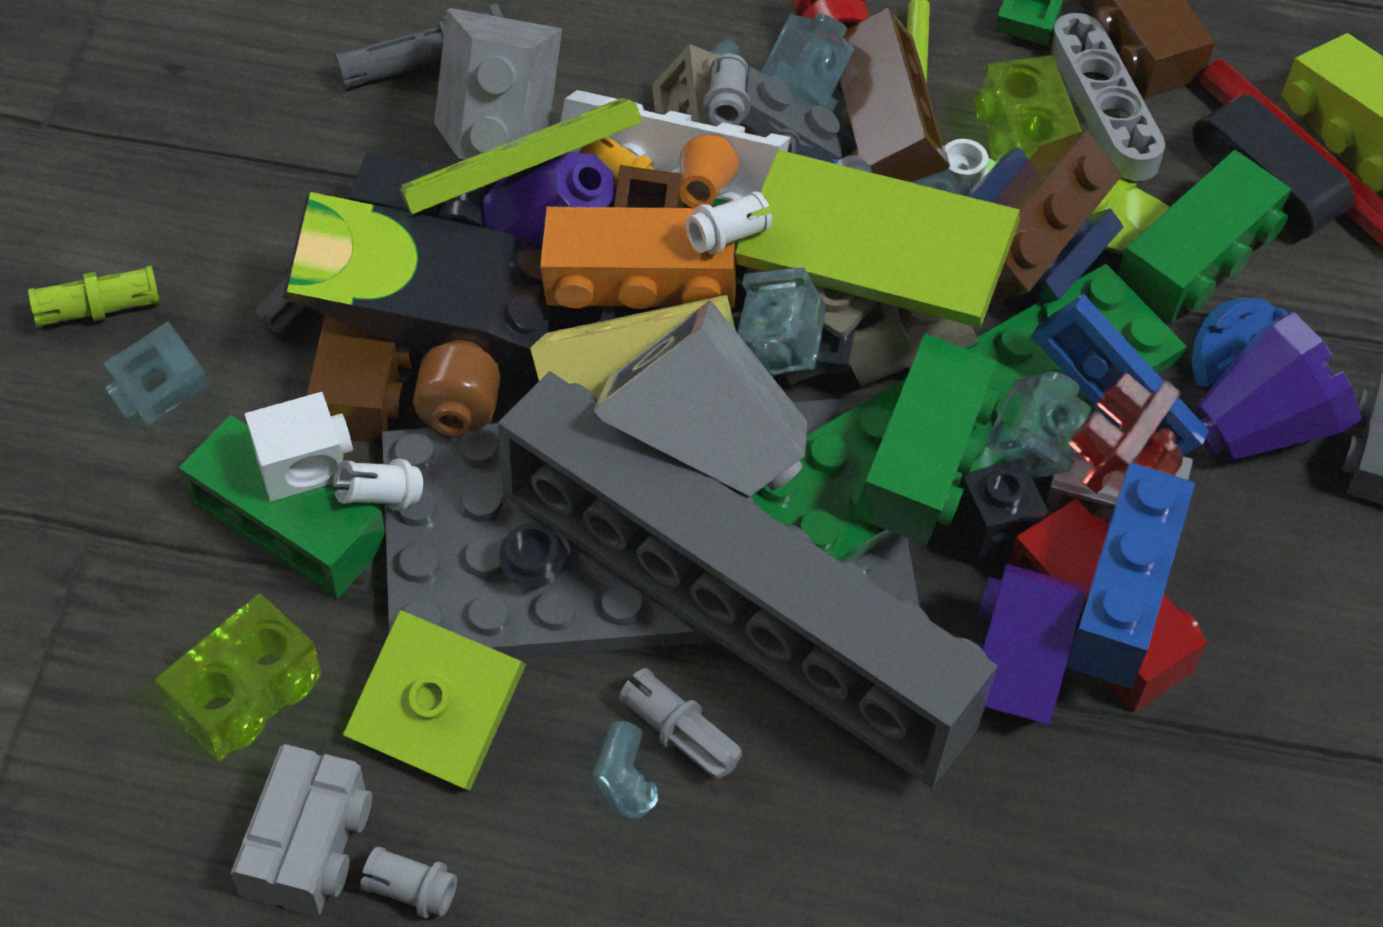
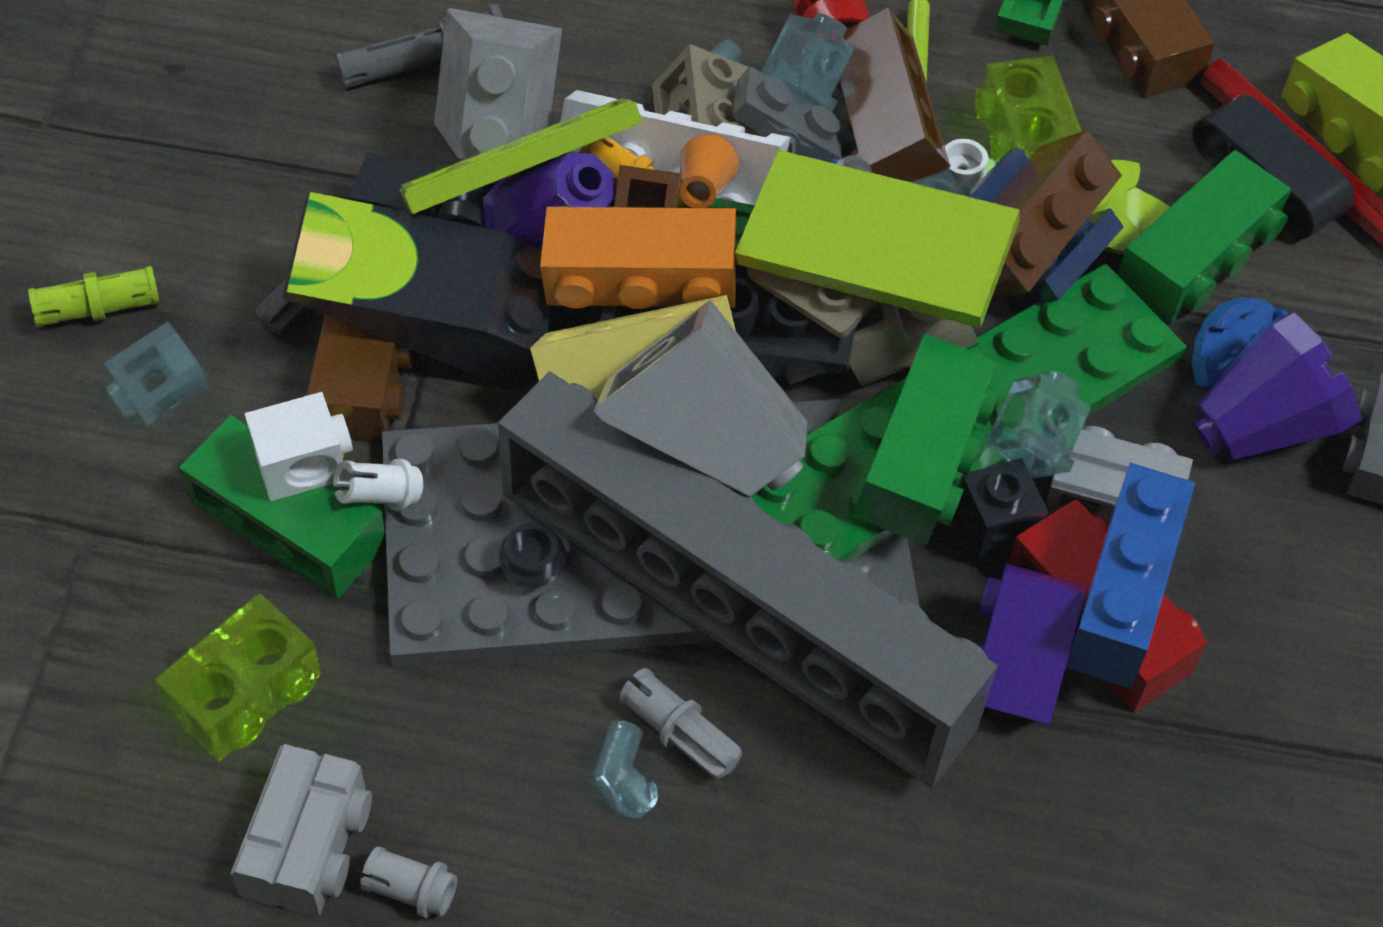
(434, 699): lime plate -> none
(457, 388): dark orange head -> none
(714, 227): white pin -> none
(727, 93): light grey pin -> none
(782, 319): clear light blue brick -> none
(1097, 355): blue plate -> none
(1116, 93): light grey beam -> none
(1136, 439): clear red hips -> none

